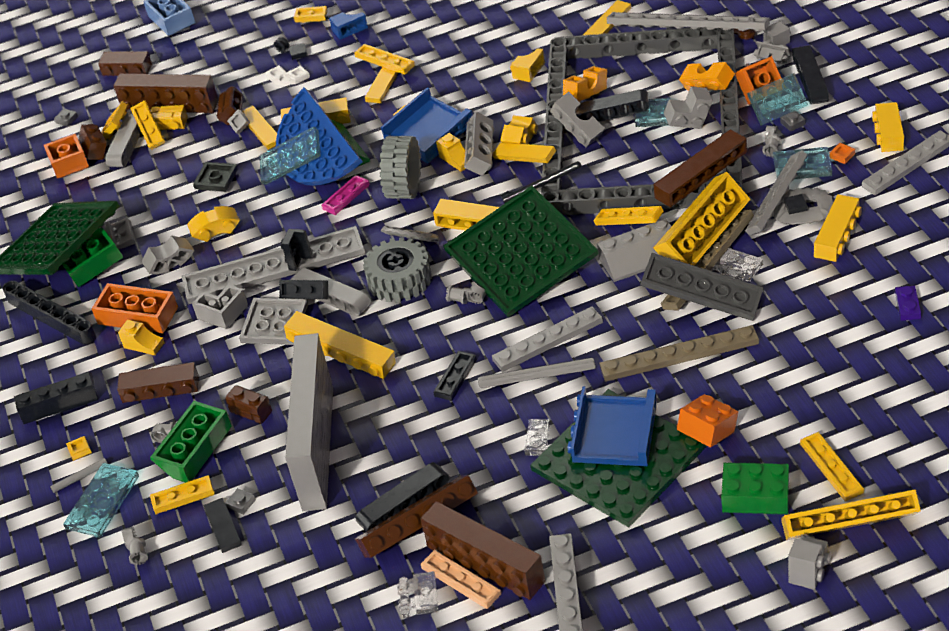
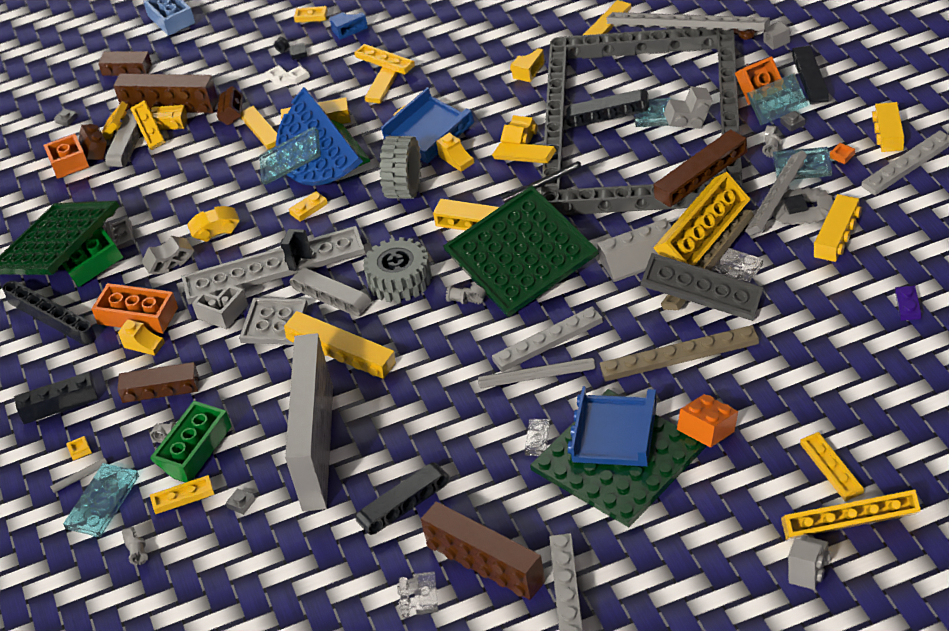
(215, 176): pearl dark grey plate -> none
(222, 525): black tile -> none
(238, 121): light grey plate -> none
(248, 404): reddish brown brick -> none
(303, 289): black tile -> none
(308, 206): none -> yellow plate
(345, 194): dark pink tile -> none
(409, 519): reddish brown brick -> none
(410, 234): light grey piece -> none
(454, 375): black tile -> none
(461, 579): light nougat tile -> none
(479, 144): light grey brick -> none
(584, 130): light grey arch -> none
(592, 83): light orange arch -> none
(629, 215): yellow tile -> none
(715, 78): light orange arch -> none
(755, 488): green brick -> none
(779, 52): light grey hinge -> none

